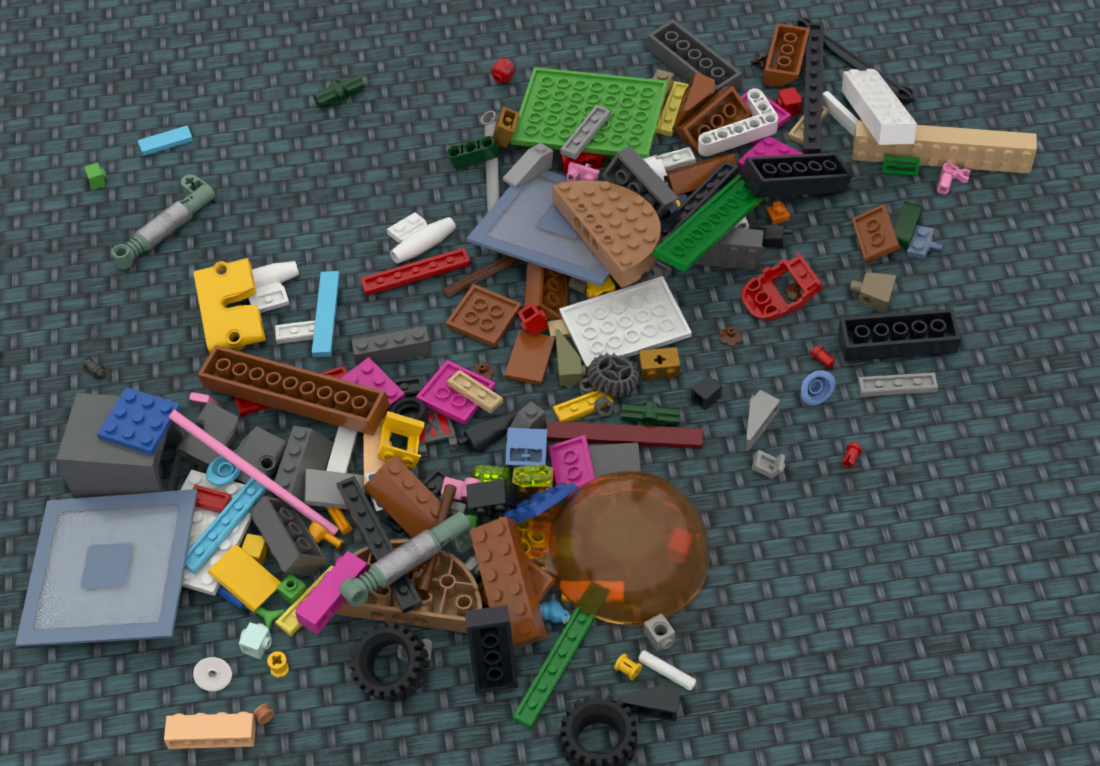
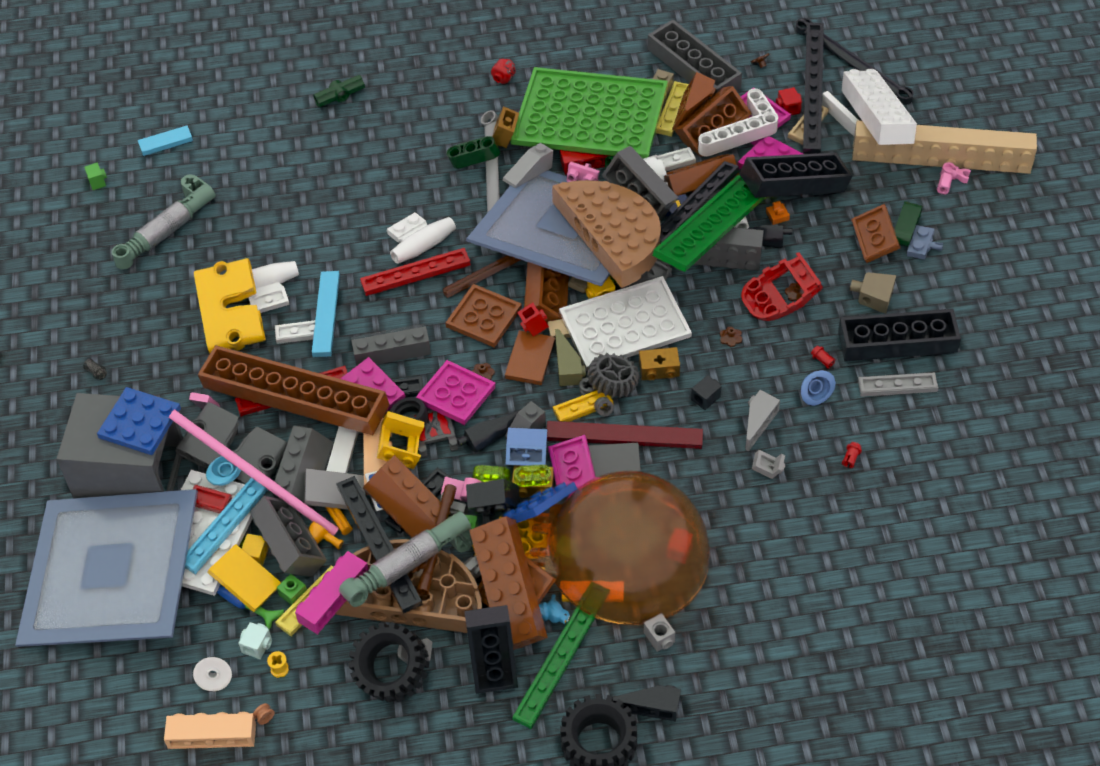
(475, 391): tan tile -> none
(585, 132): light grey tile -> none
(628, 666): yellow bush -> none
(650, 414): dark green piece -> none
(667, 670): white axle -> none
(785, 55): dark orange slope -> none
(888, 161): green tile -> none

